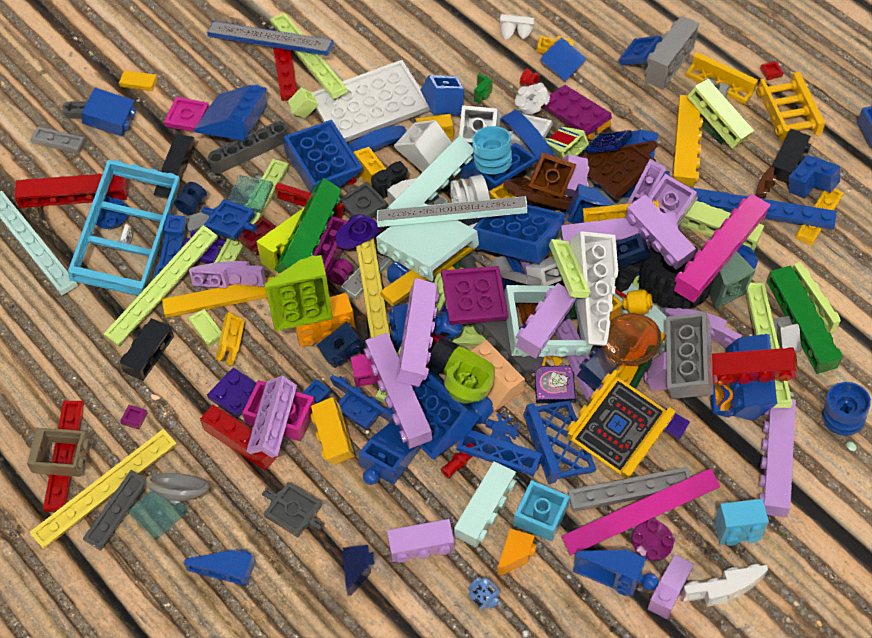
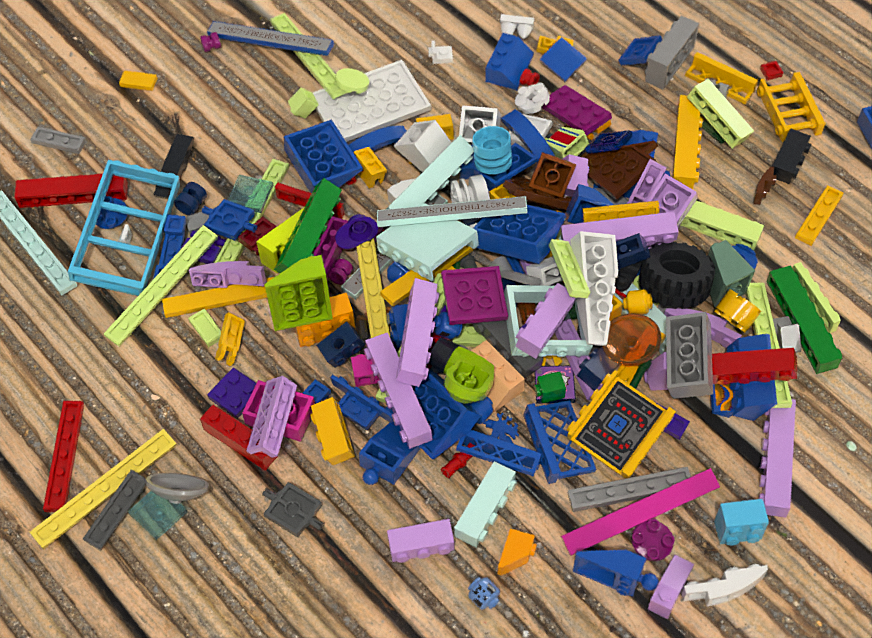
(40, 444): dark tan window -> none
(73, 109): dark grey beam -> none
(108, 111): blue brick -> none
(133, 417): magenta tile -> none
(146, 349): black brick -> none
(185, 114): dark pink plate -> none
(210, 41): none -> magenta wheel
(225, 566): blue slope -> none
(234, 113): blue slope -> none
(253, 146): dark grey beam -> none
(285, 73): red tile -> none
(351, 80): none -> yellowish green tile
(356, 566): clear blue slope -> none
(363, 201): dark grey plate -> none
(386, 178): black brick -> none
(440, 54): none -> white bracket
(443, 94): blue slope -> none
(483, 88): green bracket -> none
(508, 62): none -> blue slope
(541, 510): medium azure brick -> none
(550, 387): none -> green brick
(660, 232): lavender brick -> none
(721, 248): dark pink brick -> none
(737, 310): none -> yellow brick
(777, 211): blue plate -> none
(813, 173): blue brick -> none
(846, 408): blue wheel -> none

